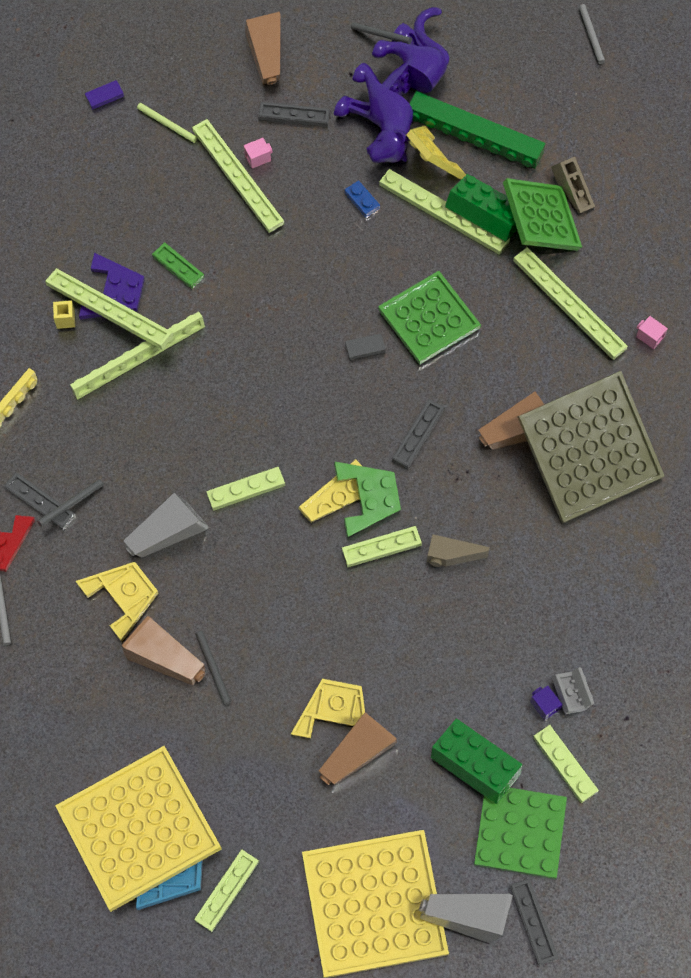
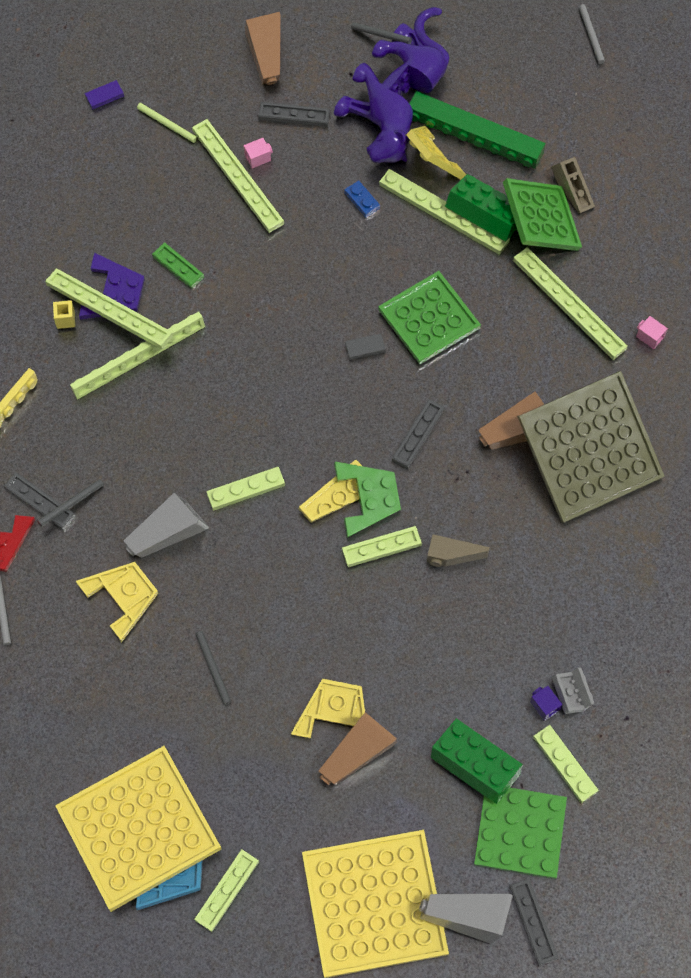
(161, 652): medium nougat slope -> none

